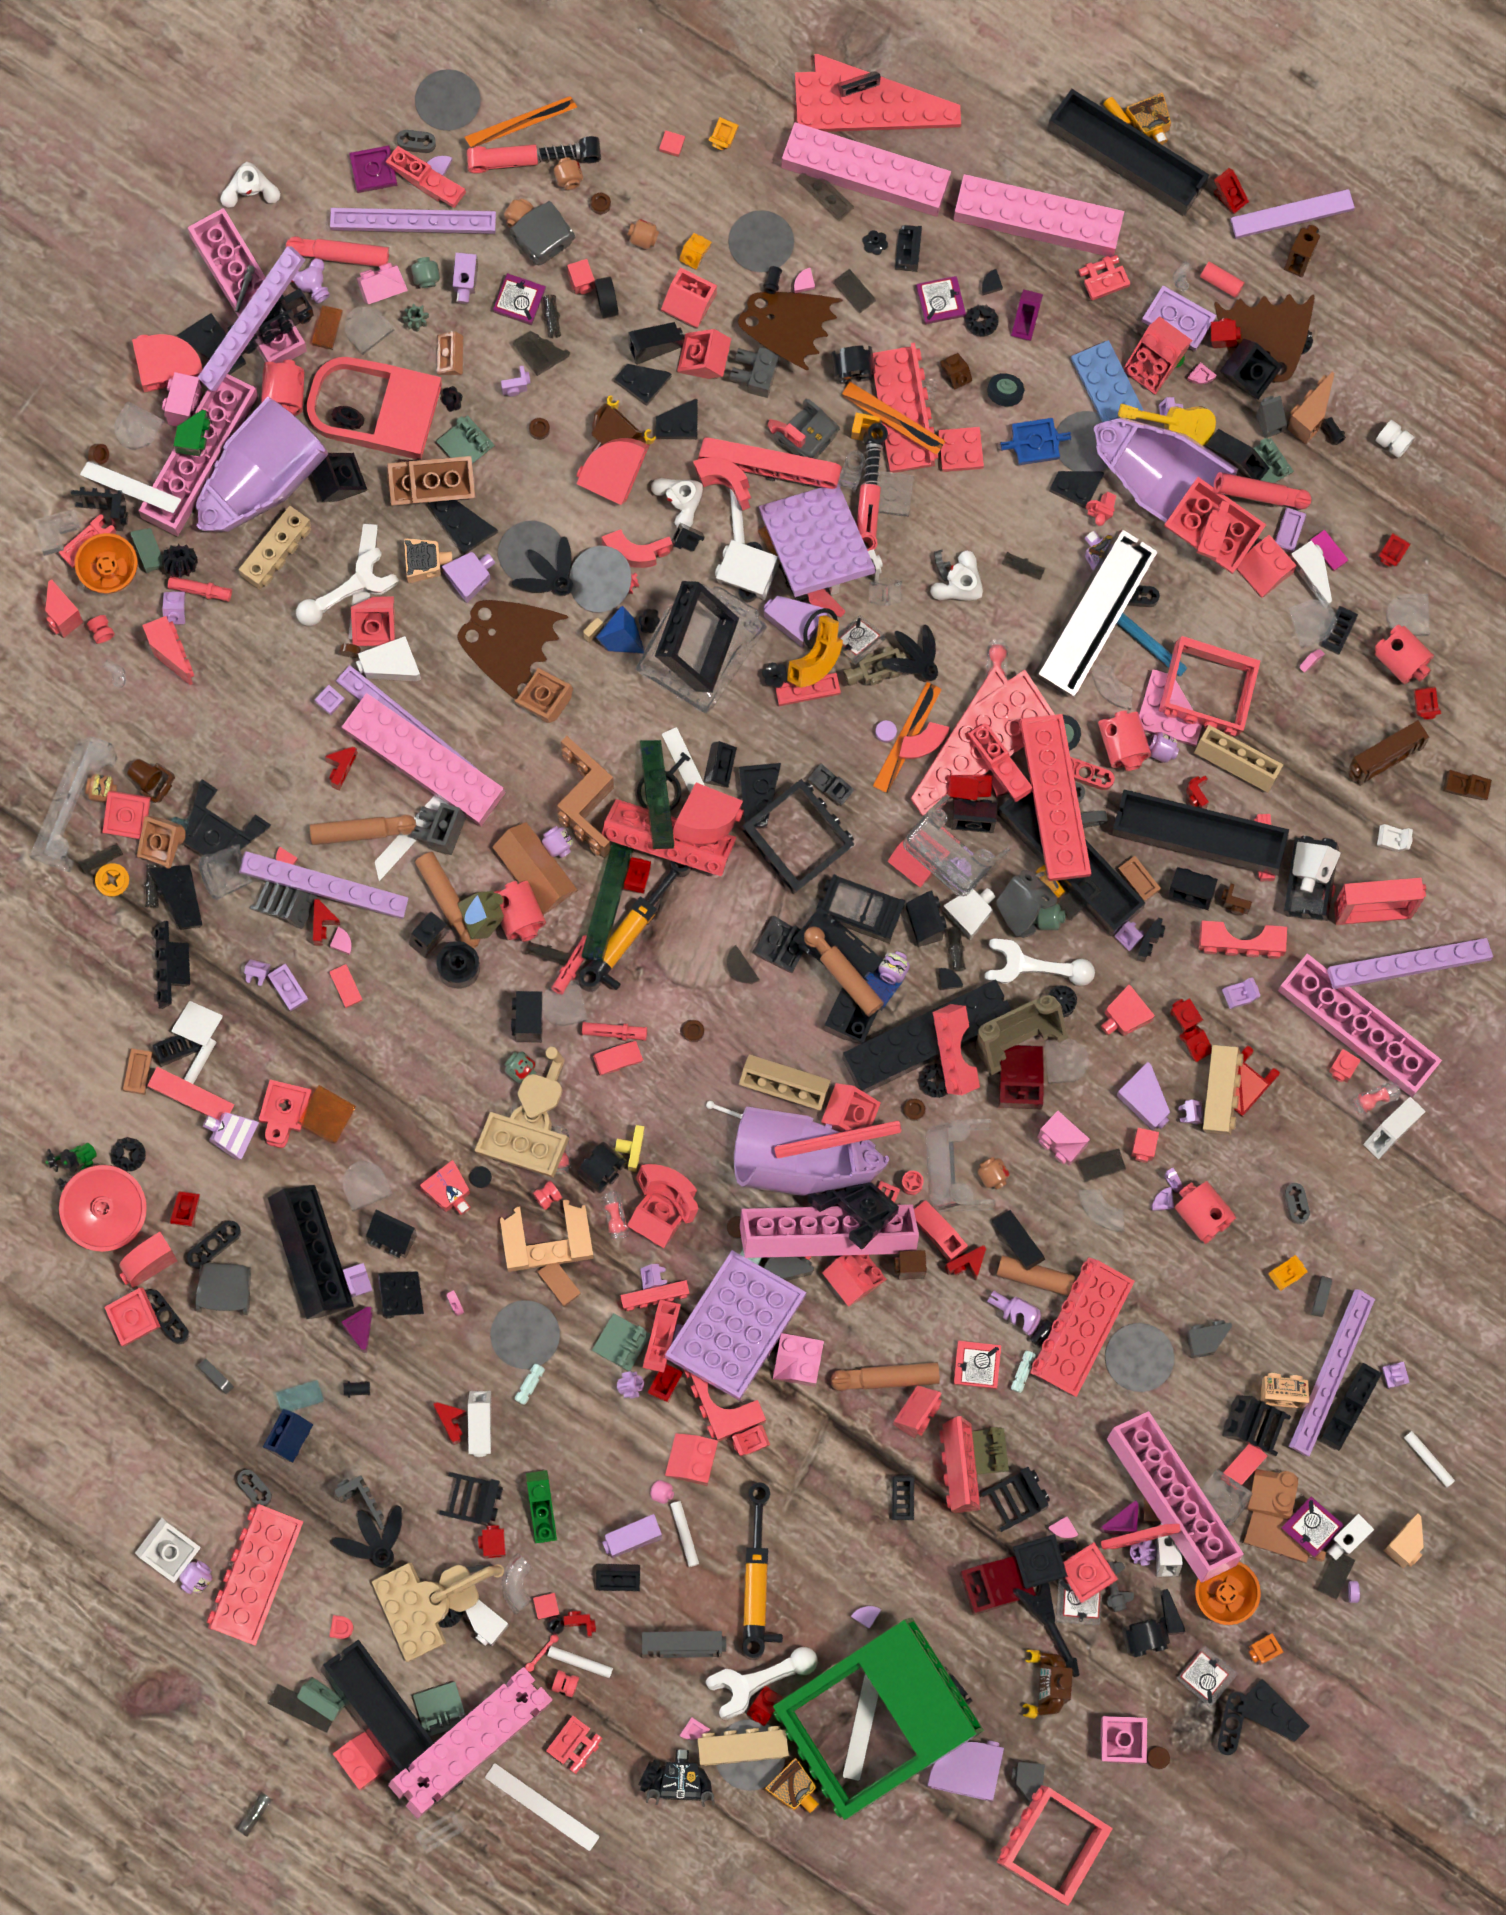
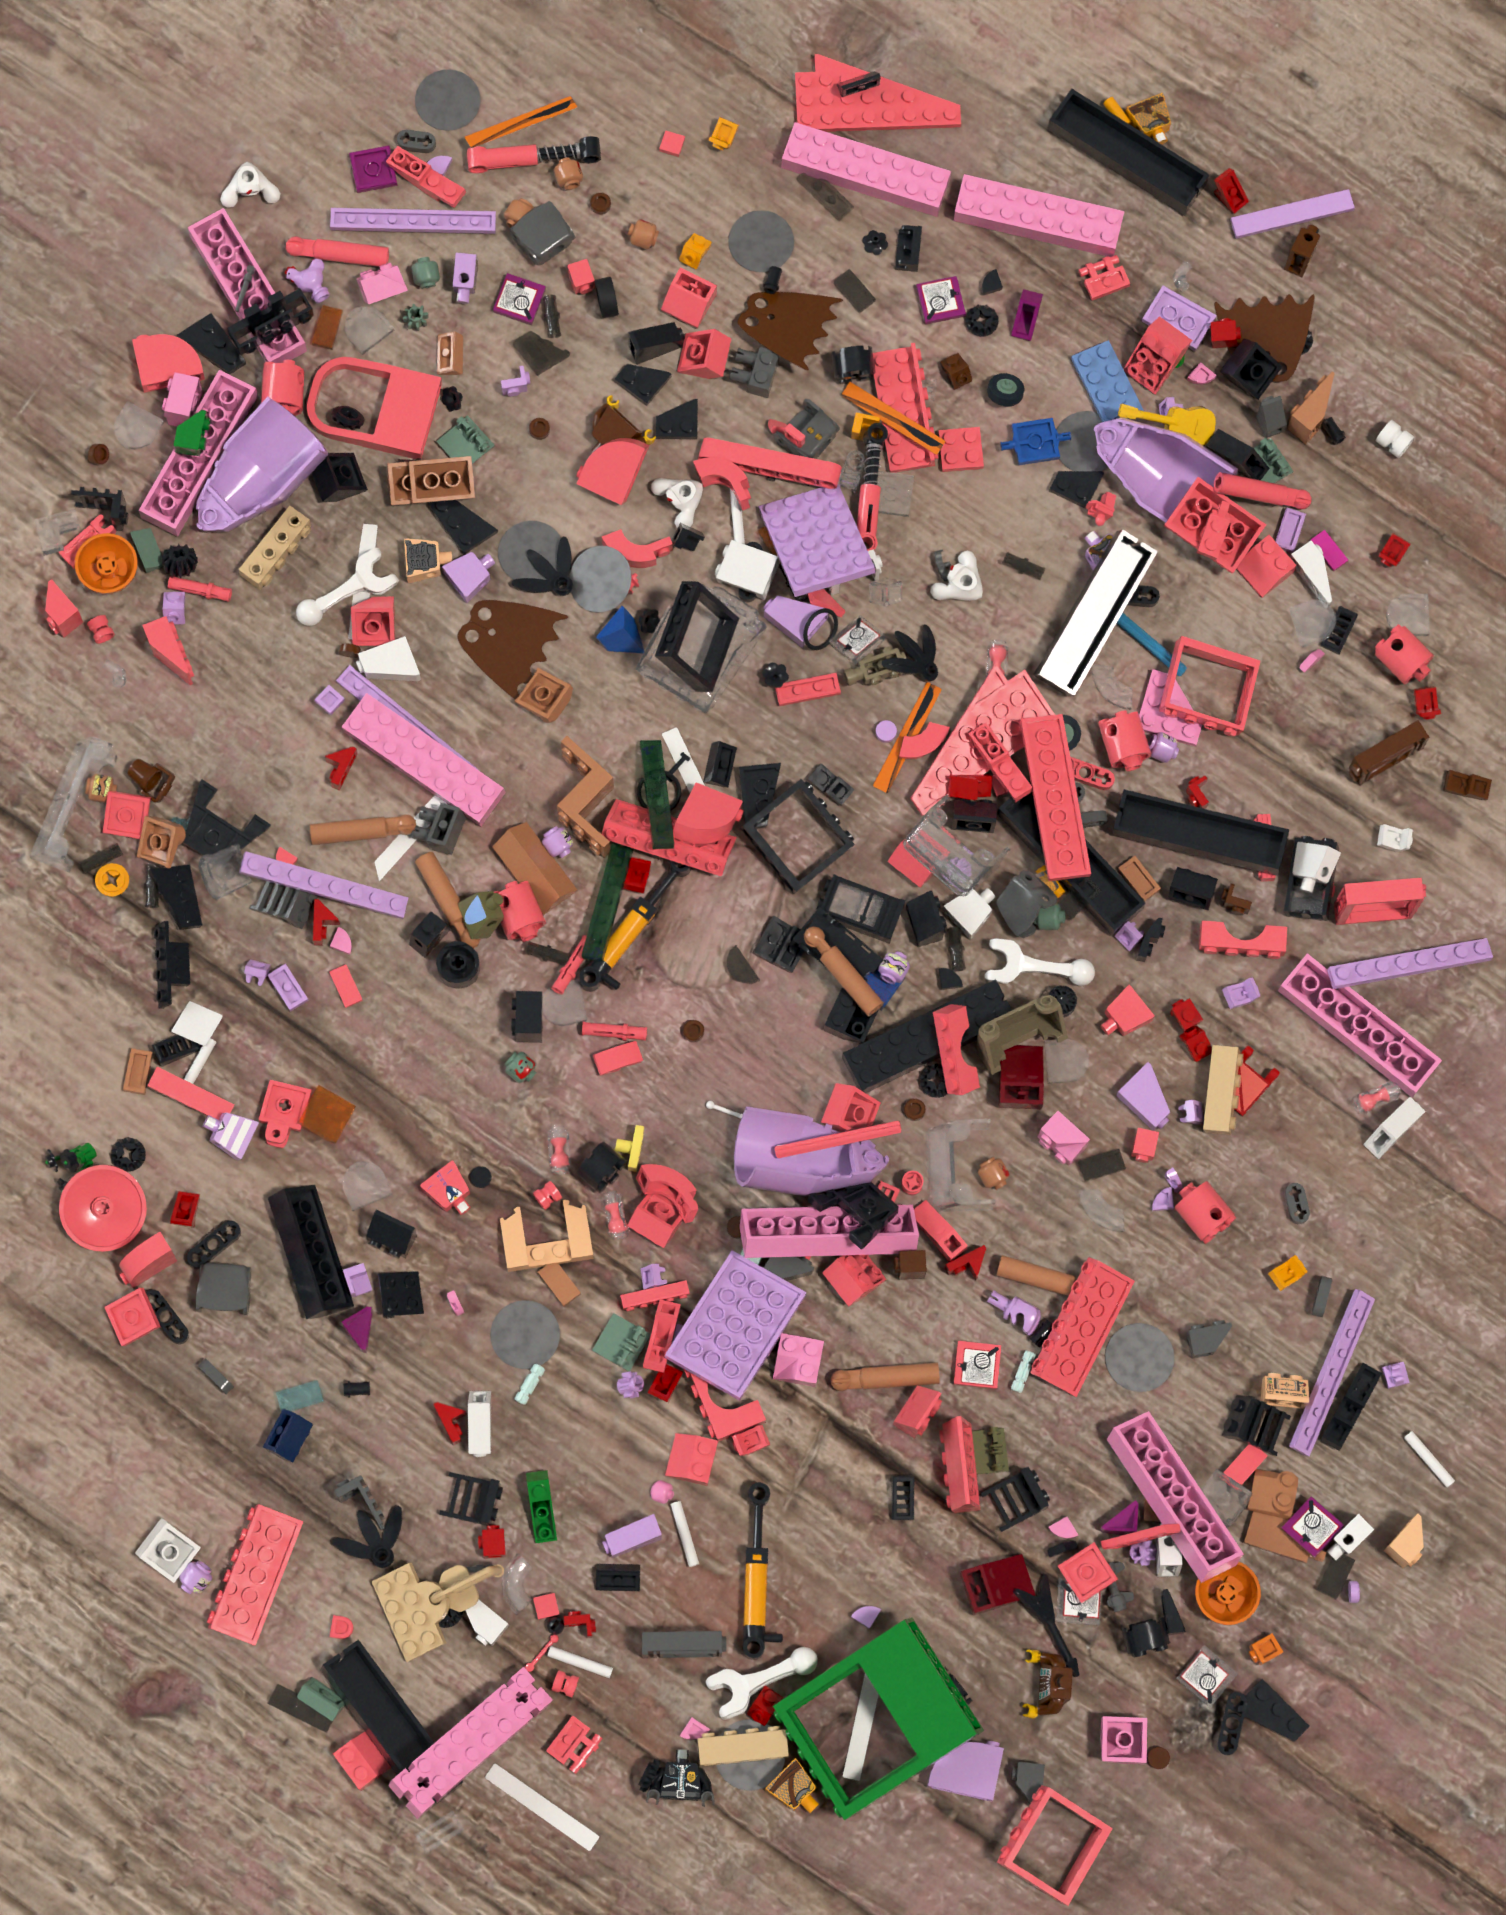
(130, 487): white sticker -> none
(251, 318): lavender plate -> none
(251, 1491): dark grey beam -> none
(254, 1814): clear smoke pin -> none
(439, 1708): sand green hinge -> none
(525, 1140): tan plate -> none
(593, 630): tan tile -> none
(784, 1082): tan brick -> none
(804, 281): bright pink tile -> none
(821, 658): light orange arch -> none
(1018, 1240): black tile -> none
(1040, 1561): black tile -> none
(1222, 279): coral piece -> none
(1238, 758): tan brick -> none
(1344, 1066): coral bracket -> none

